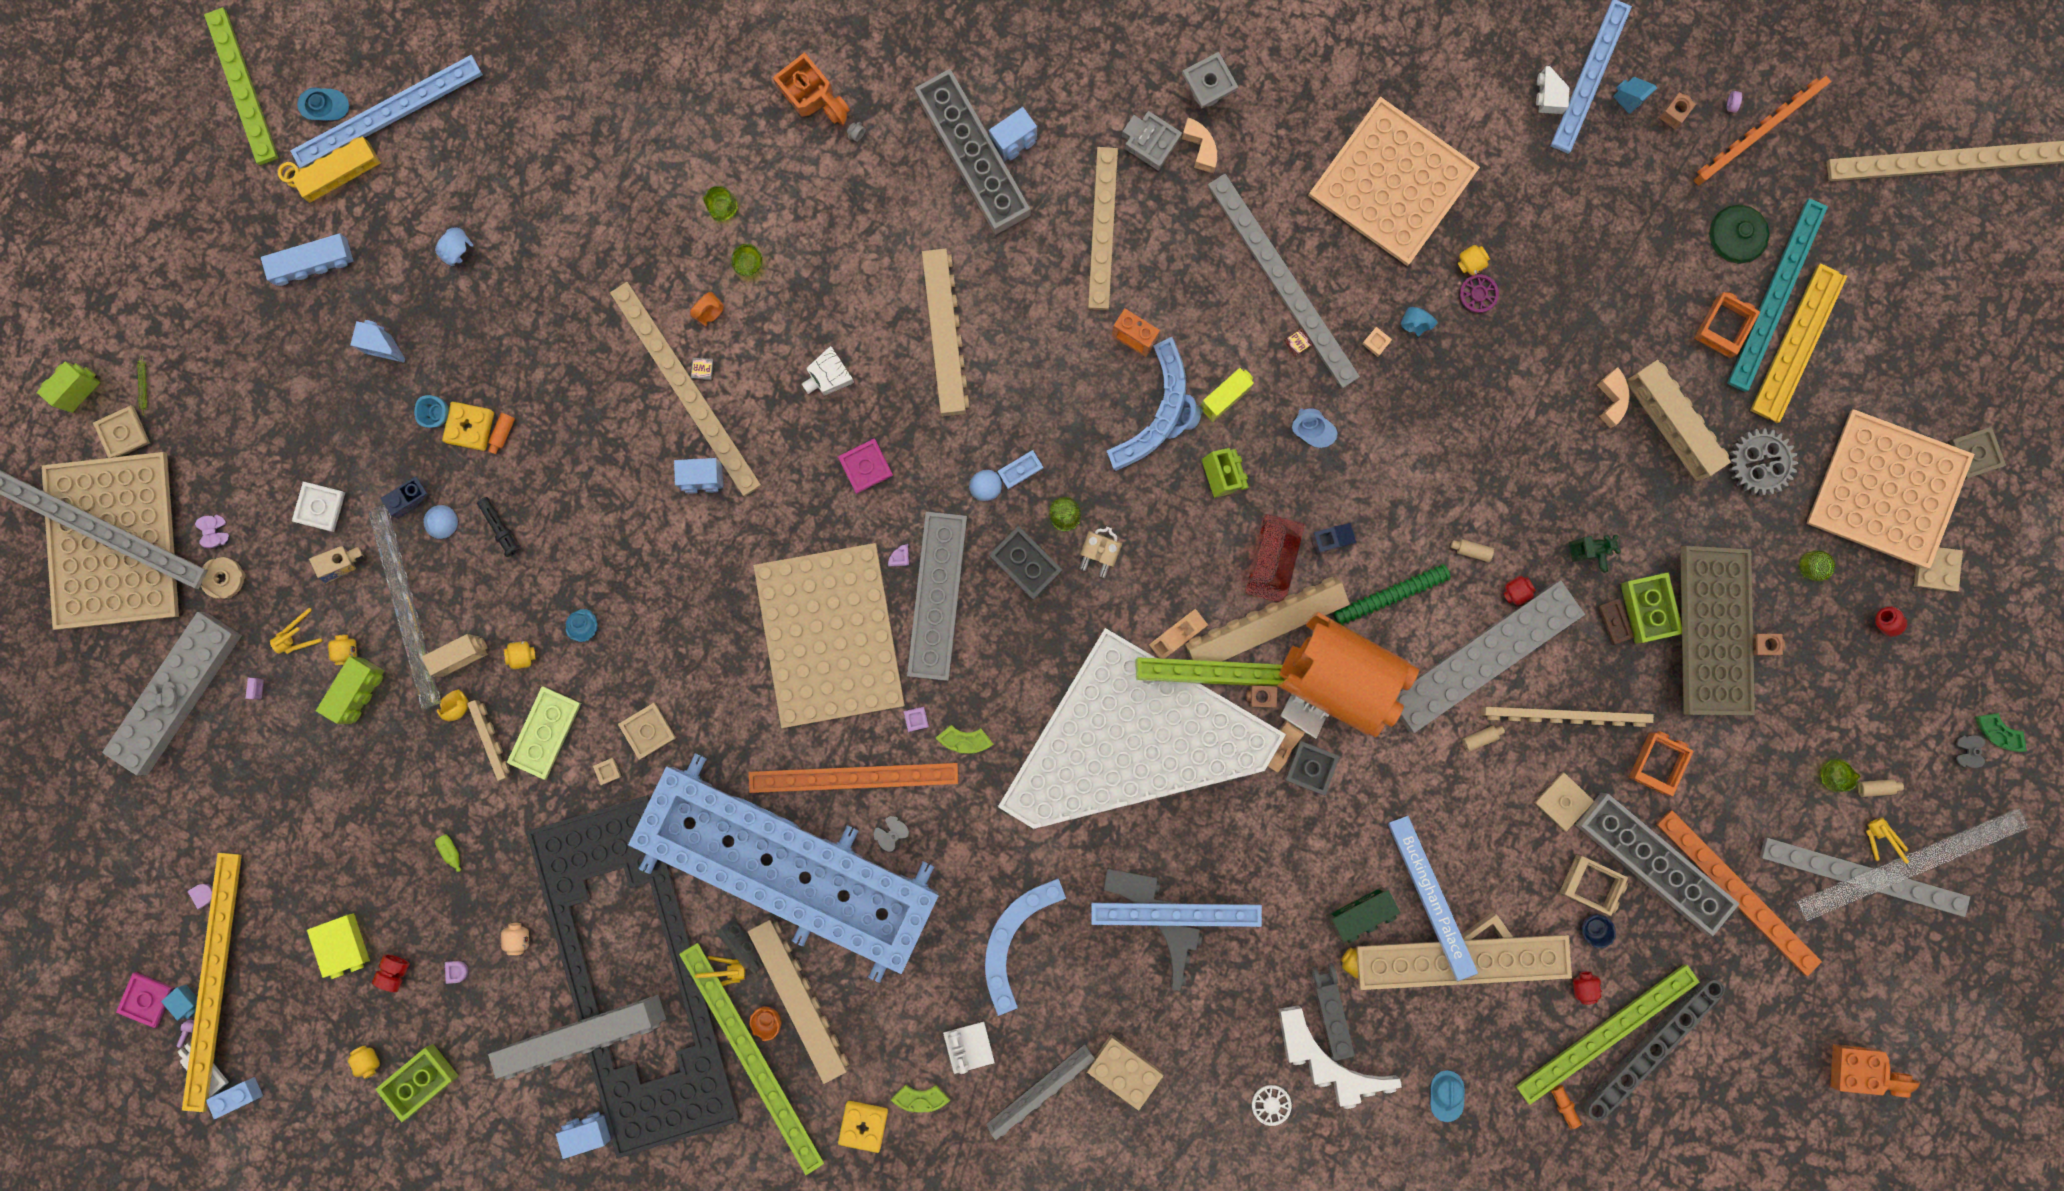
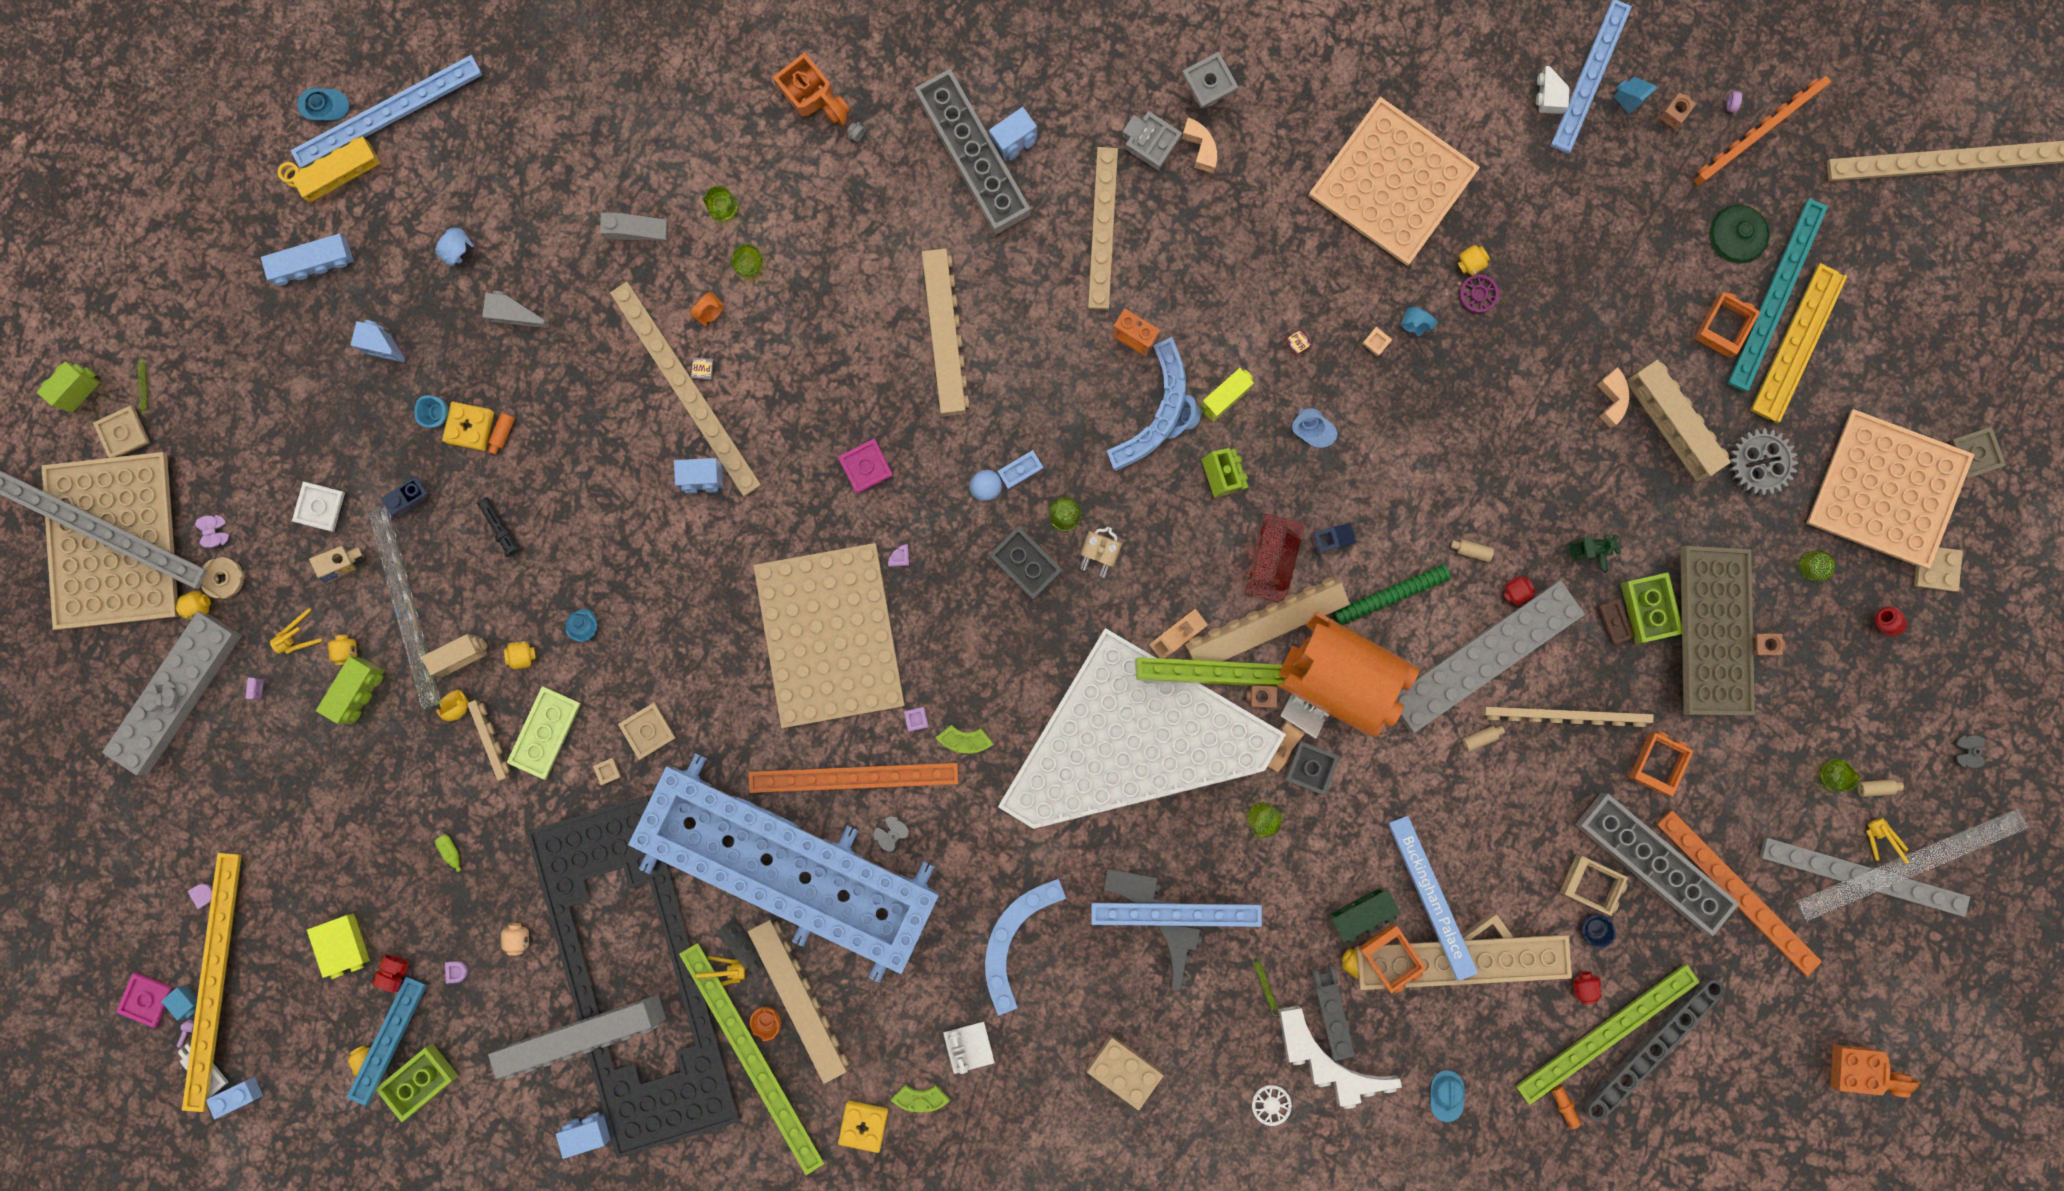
(192, 603): none -> yellow head
(241, 86): lime plate -> none
(386, 1041): none -> dark azure plate
(440, 521): light blue piece -> none
(503, 309): none -> light grey slope
(632, 227): none -> light grey slope
(827, 374): white torso -> none
(937, 596): light grey plate -> none
(1040, 1092): light grey plate -> none
(1264, 820): none -> clear neon green hair
(1264, 985): none -> lime piece
(1283, 281): light grey plate -> none
(1379, 941): none -> orange window
(1564, 801): tan plate -> none
(2000, 734): green tile -> none

